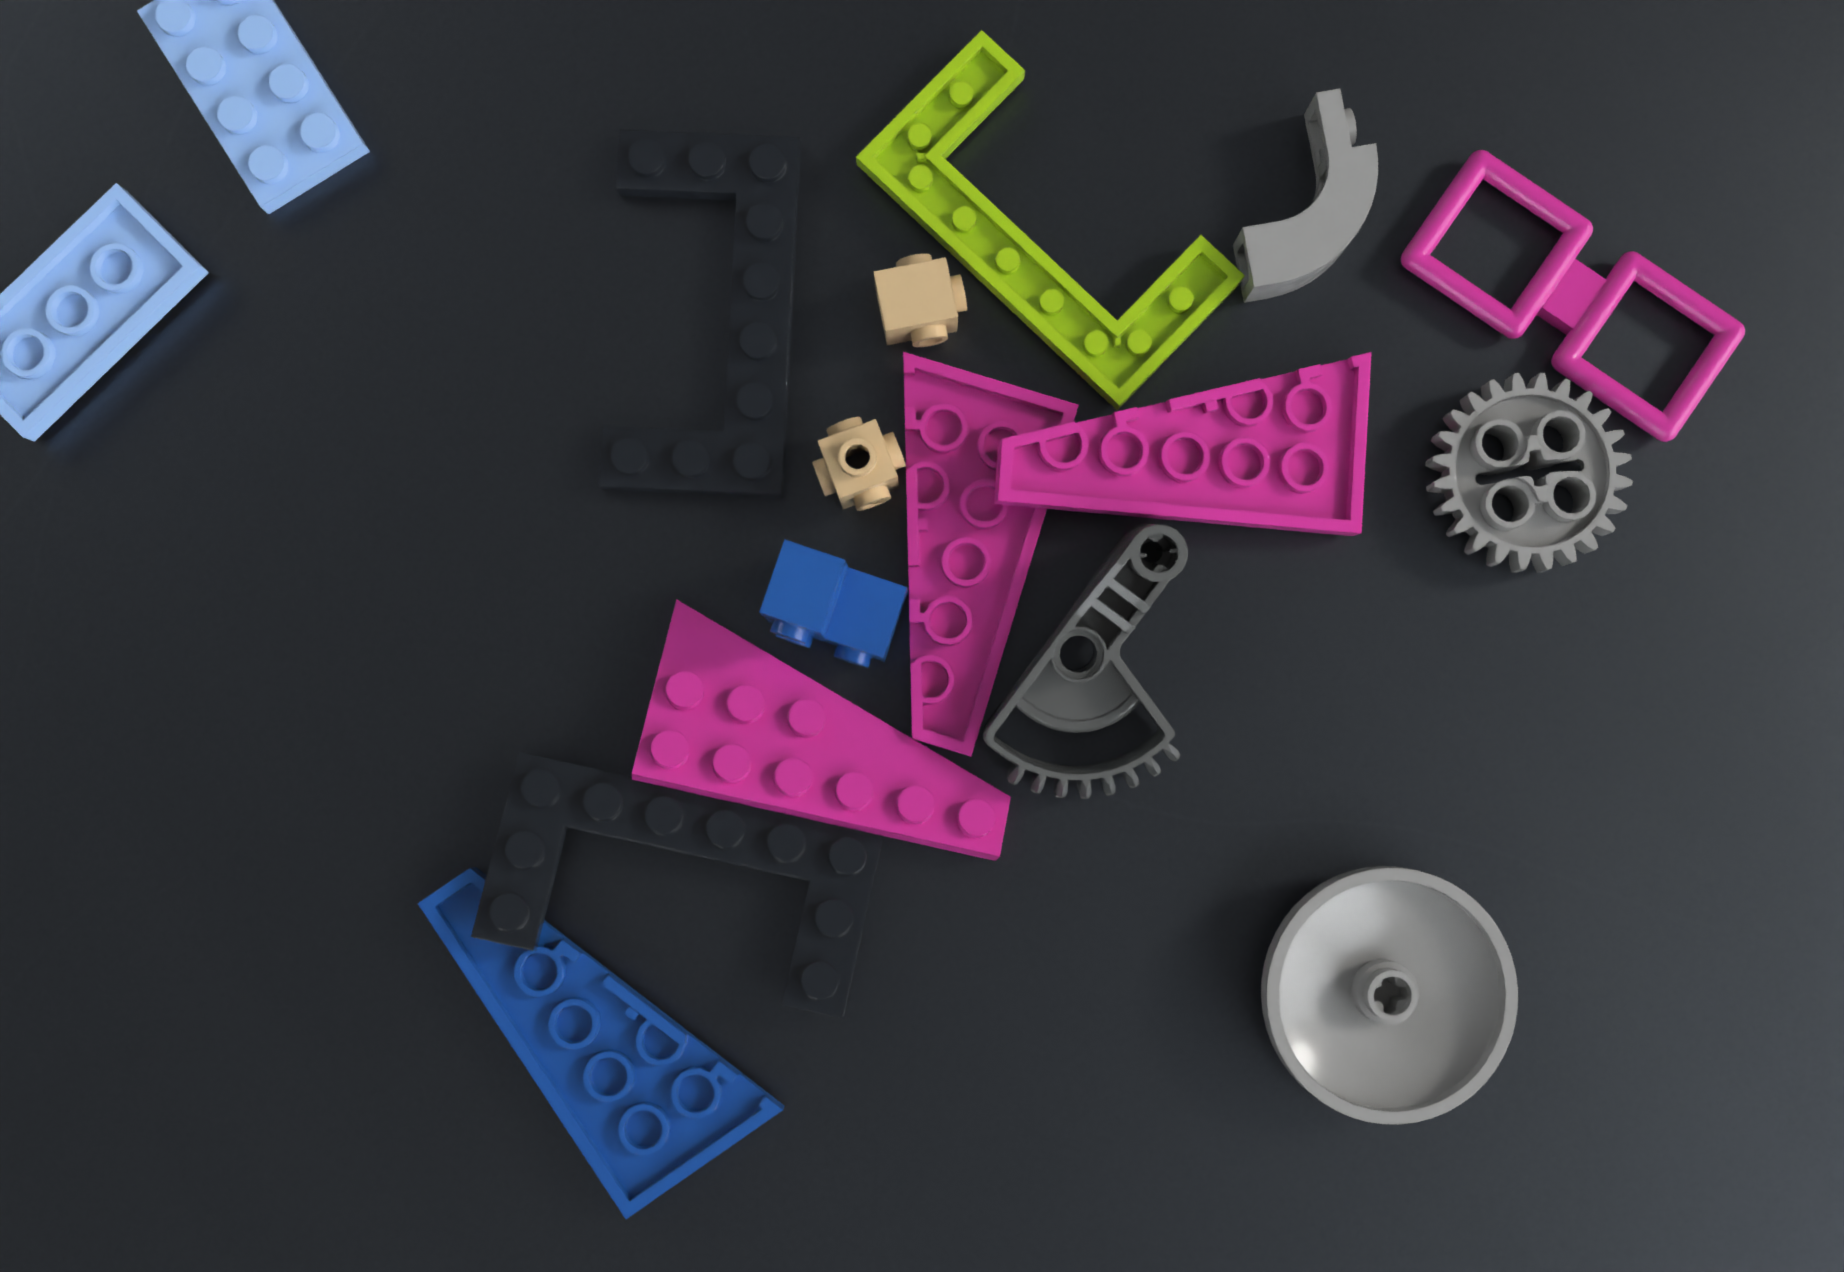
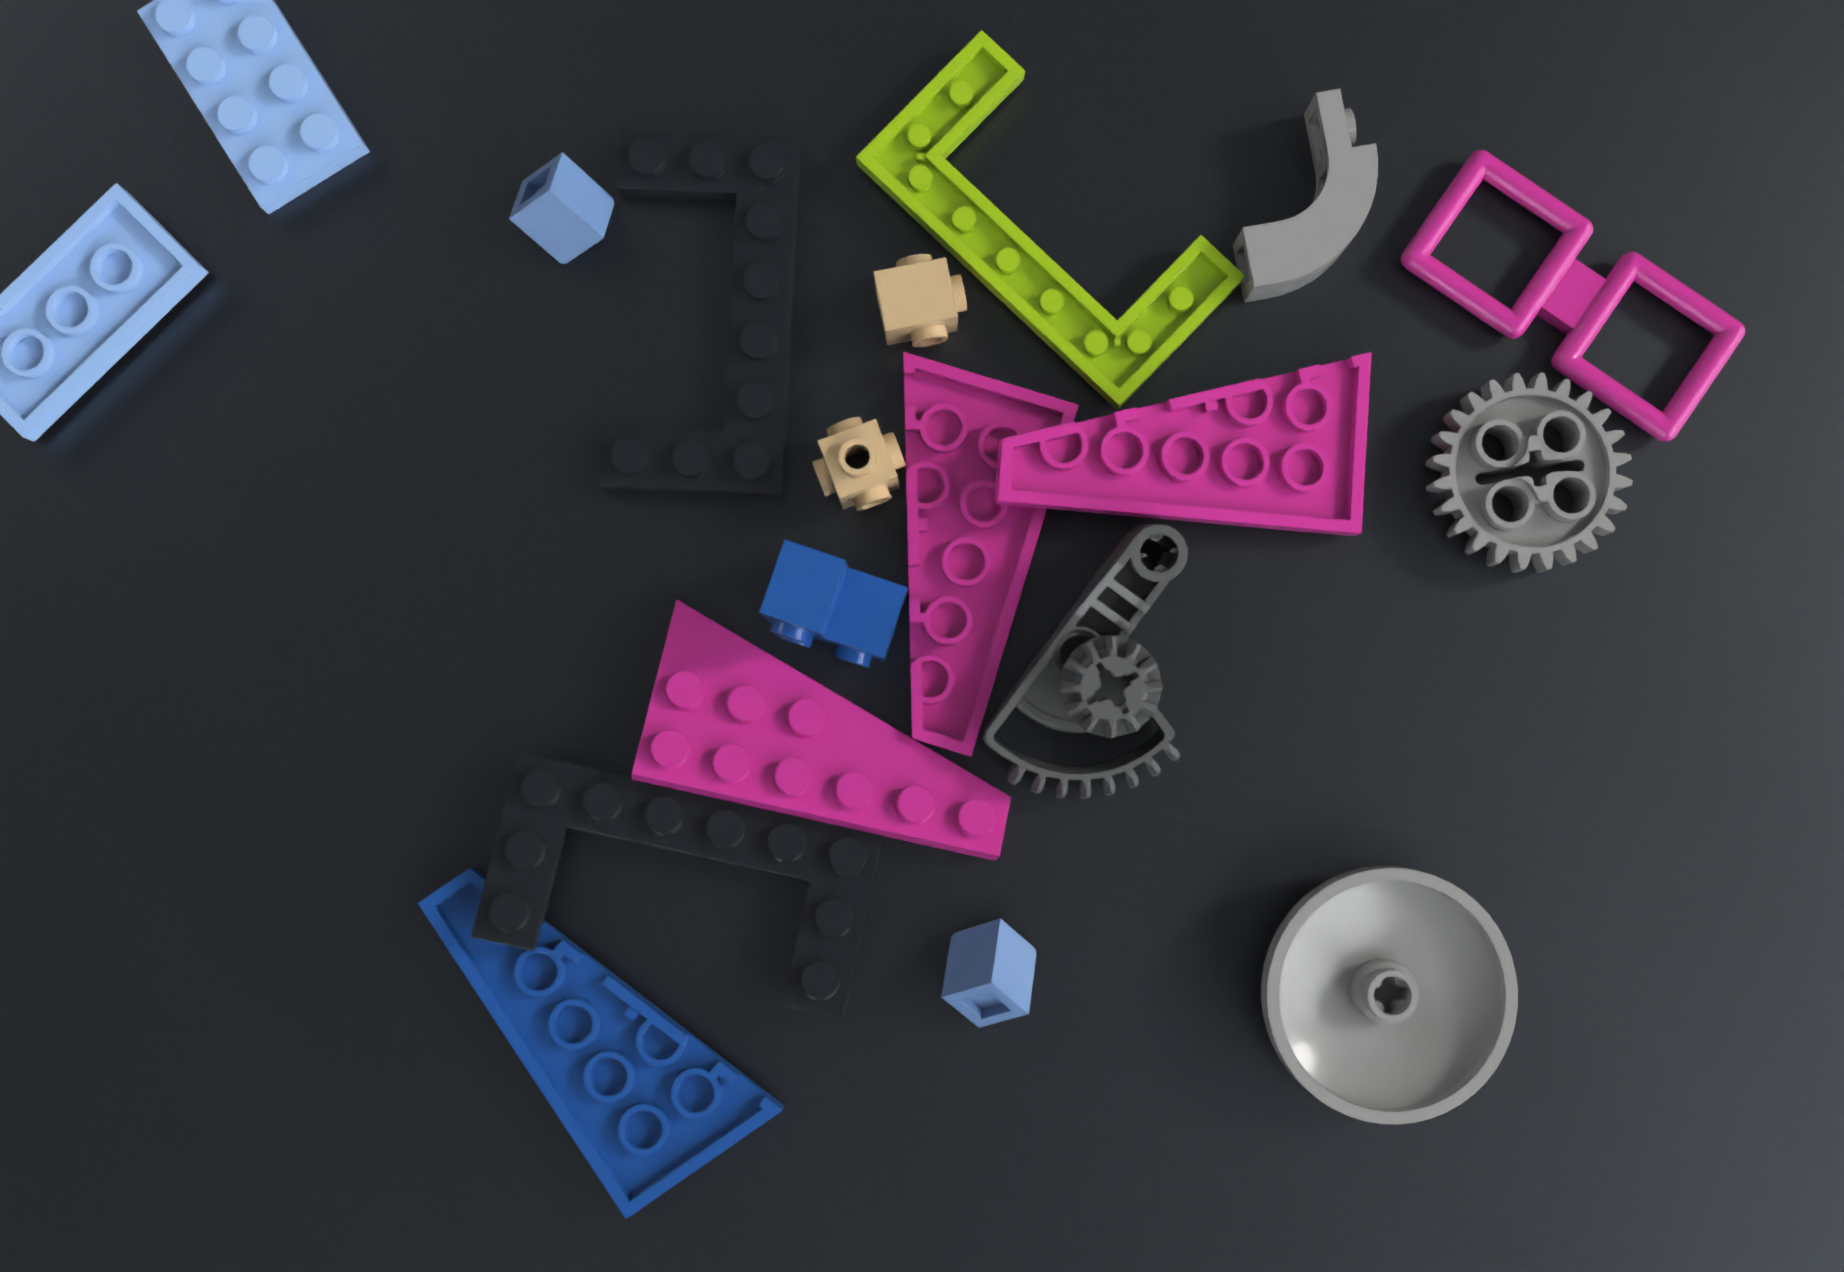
(562, 209): none -> medium blue panel
(989, 973): none -> medium blue panel
(1081, 679): none -> dark grey gear

